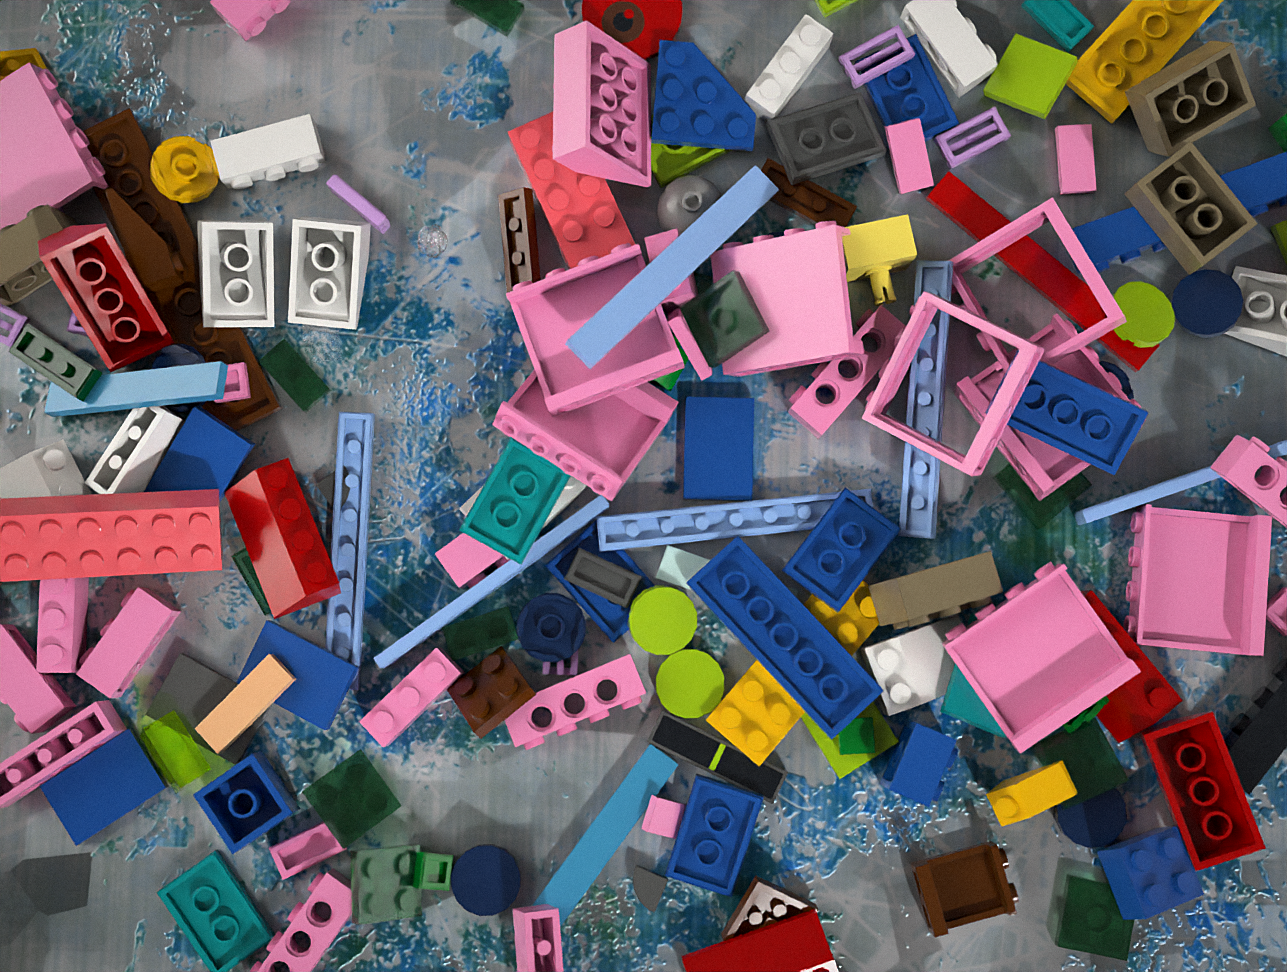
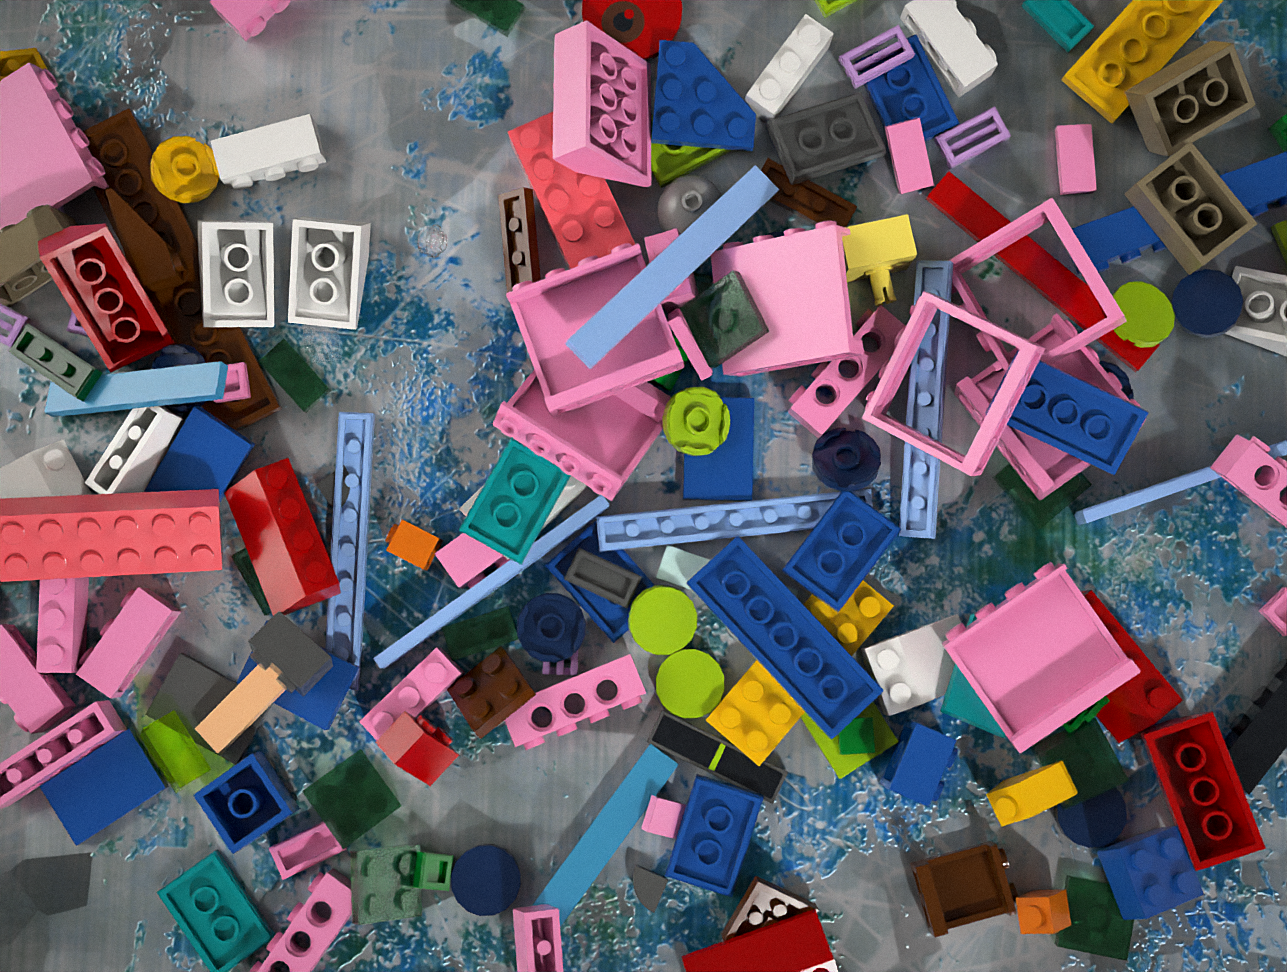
(289, 654): none -> dark grey brick
(358, 203): lavender tile -> none
(413, 544): none -> orange brick
(418, 747): none -> red brick
(696, 421): none -> lime tile
(846, 459): none -> dark blue tile
(936, 591): dark tan brick -> none
(1030, 76): lime tile -> none
(1043, 911): none -> orange brick
(1198, 580): bright pink panel -> none

